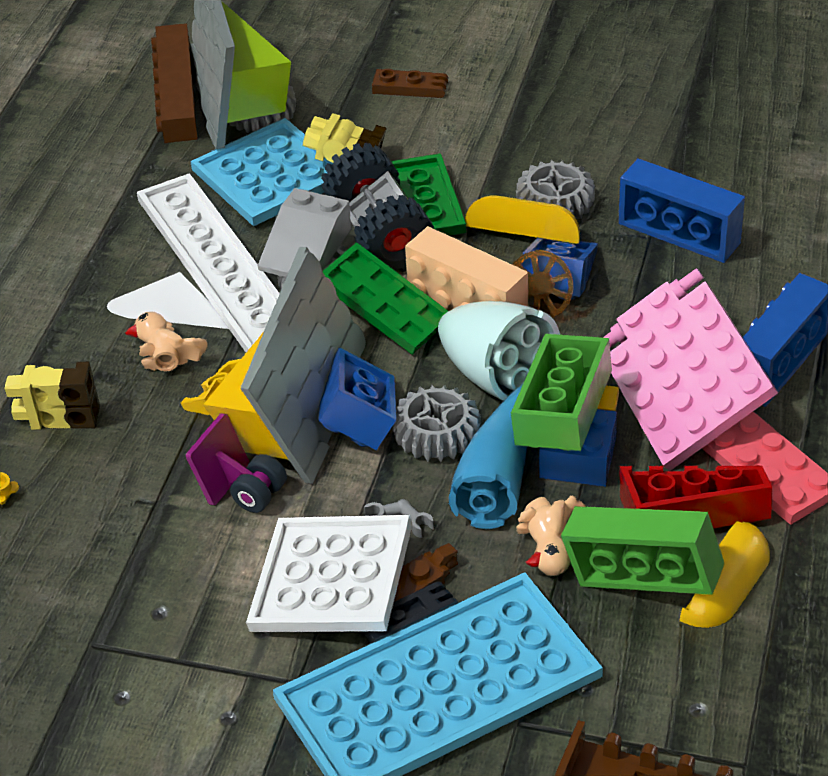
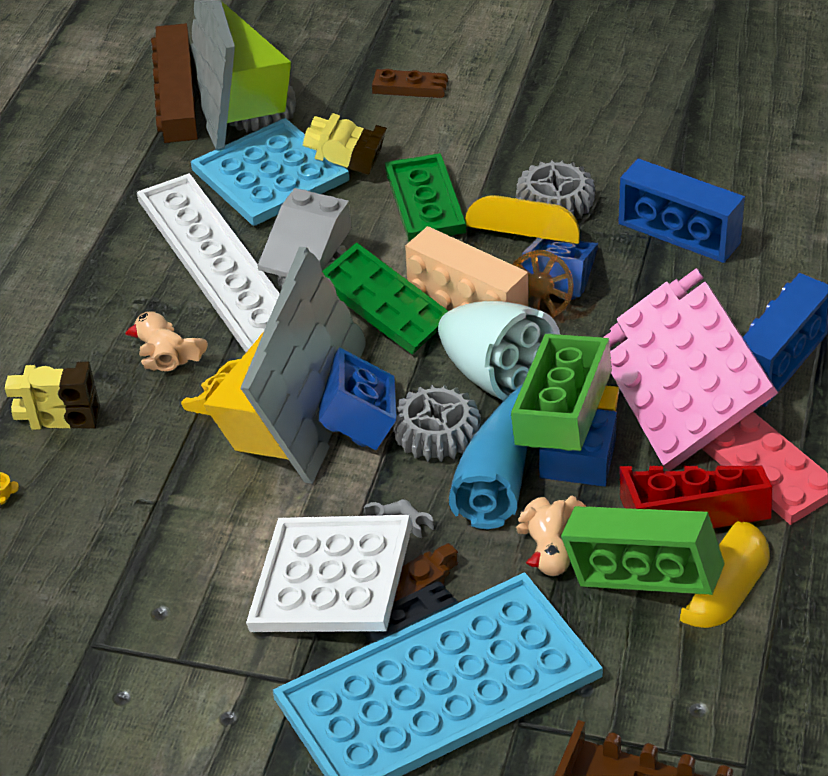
(173, 299): white sticker -> none
(222, 463): magenta plate -> none
(378, 206): black plate -> none

